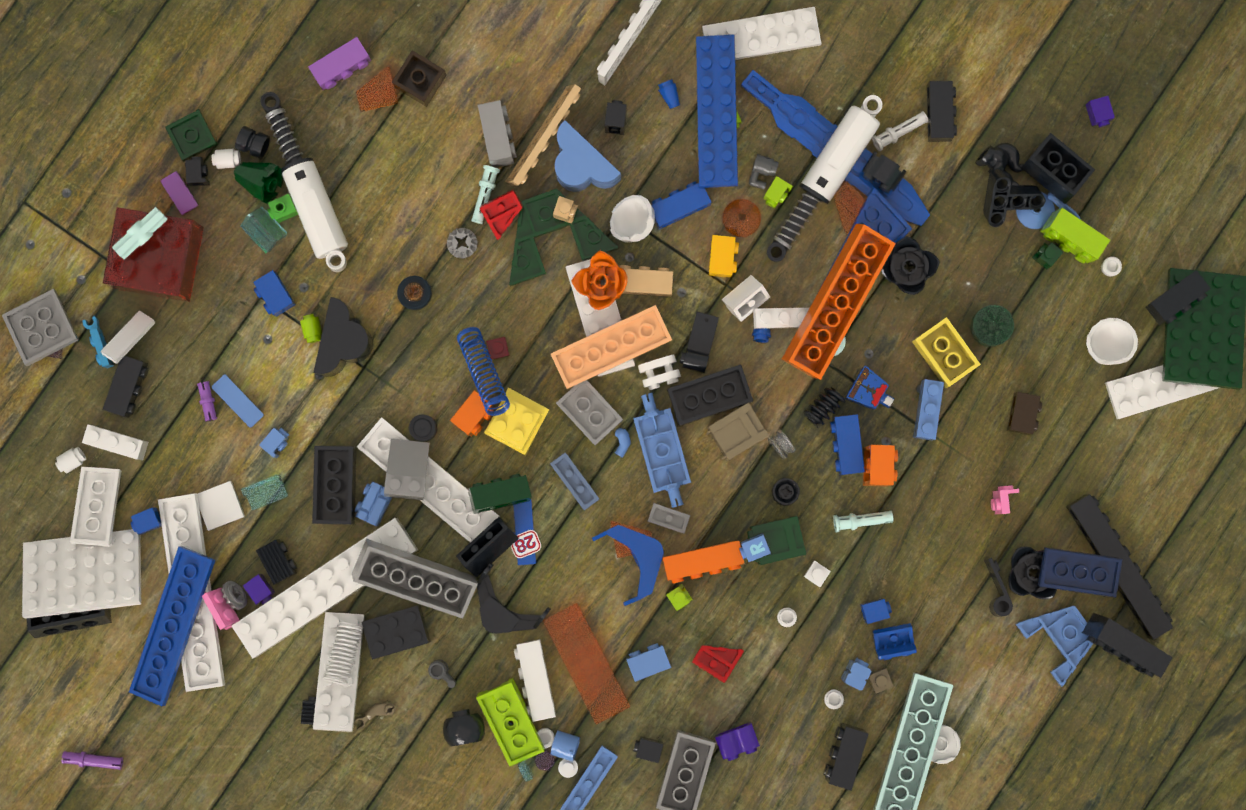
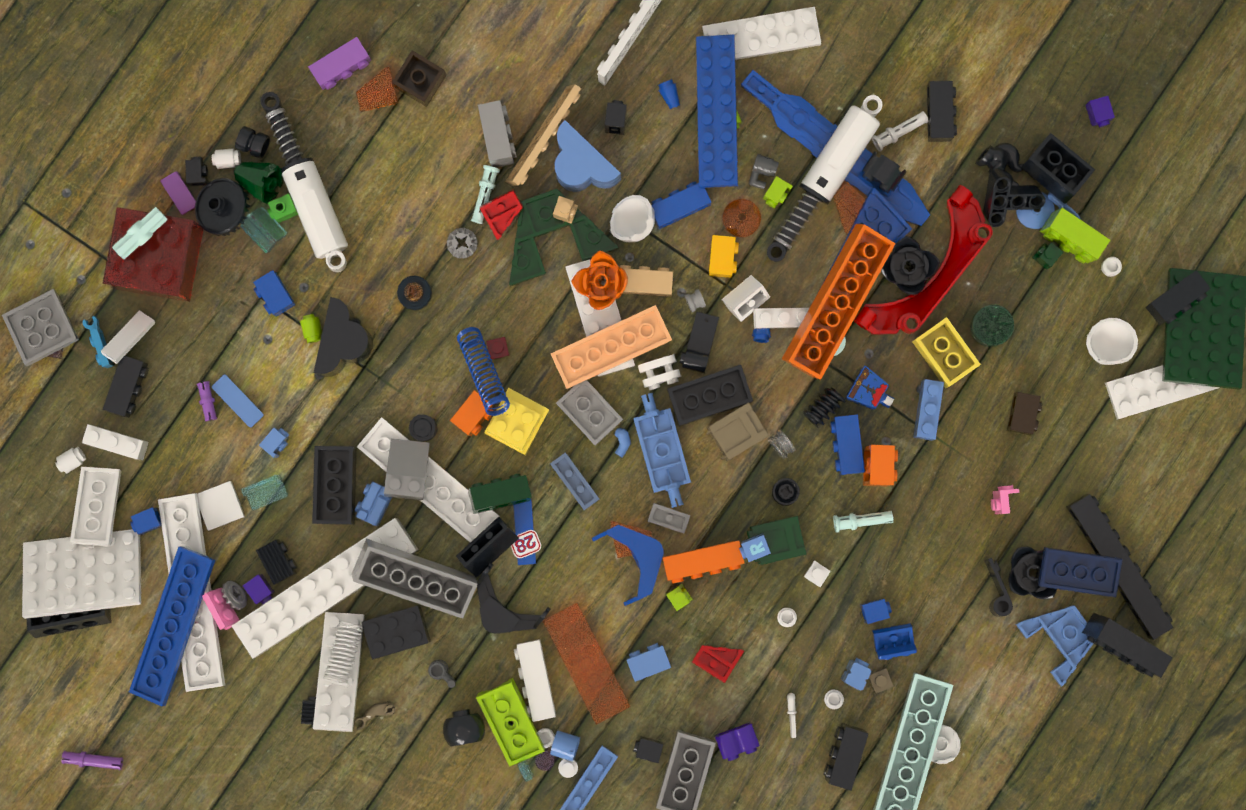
(191, 135): dark green plate -> none
(221, 206): none -> black wheel
(695, 300): none -> light grey wheel
(792, 711): none -> white piece
(962, 248): none -> red panel

